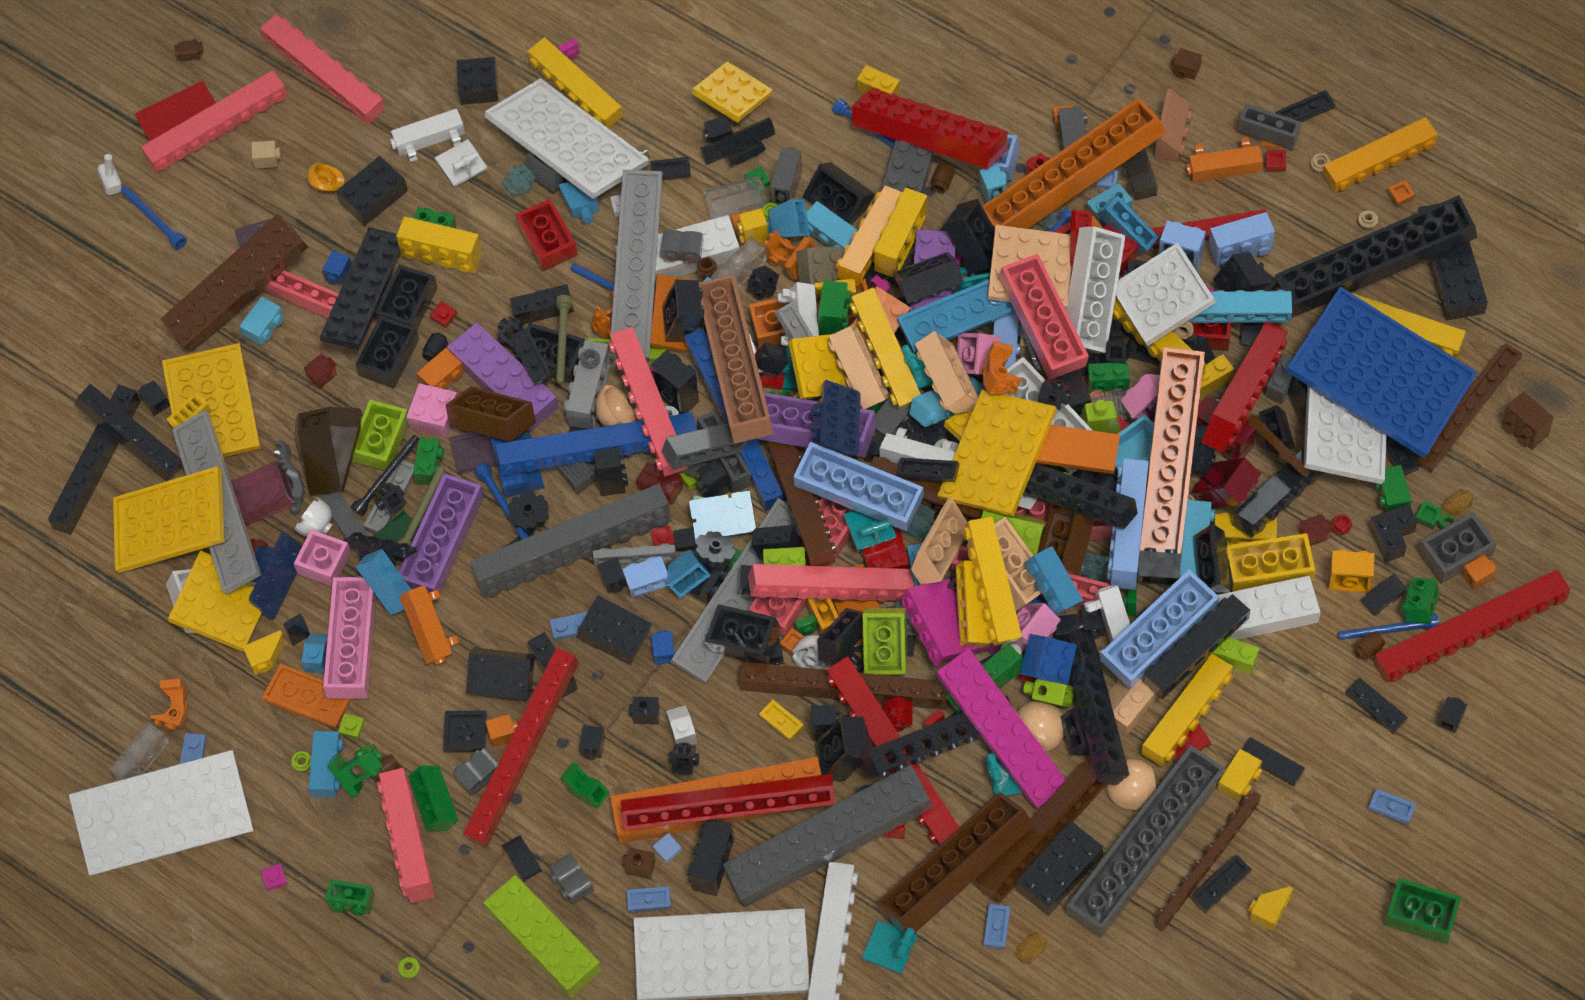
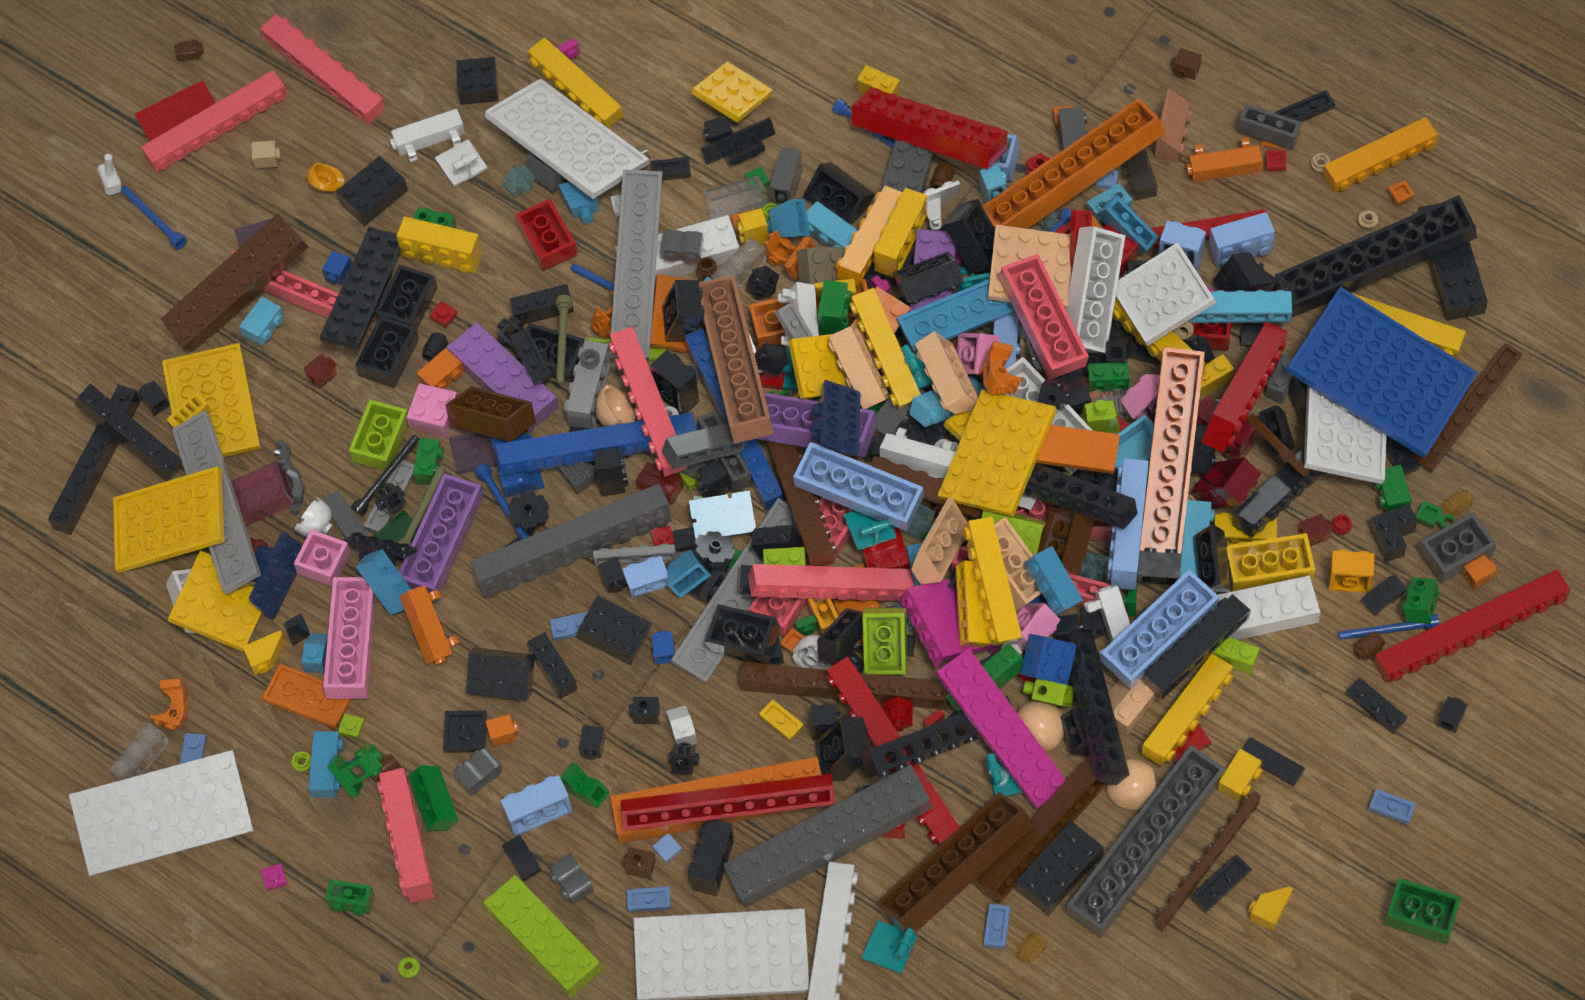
(327, 446): dark brown wedge -> none
(521, 747): red brick -> none
(536, 805): none -> light blue brick
(928, 469): black tile -> none
(934, 199): none -> white plate
(1527, 421): reddish brown brick -> none

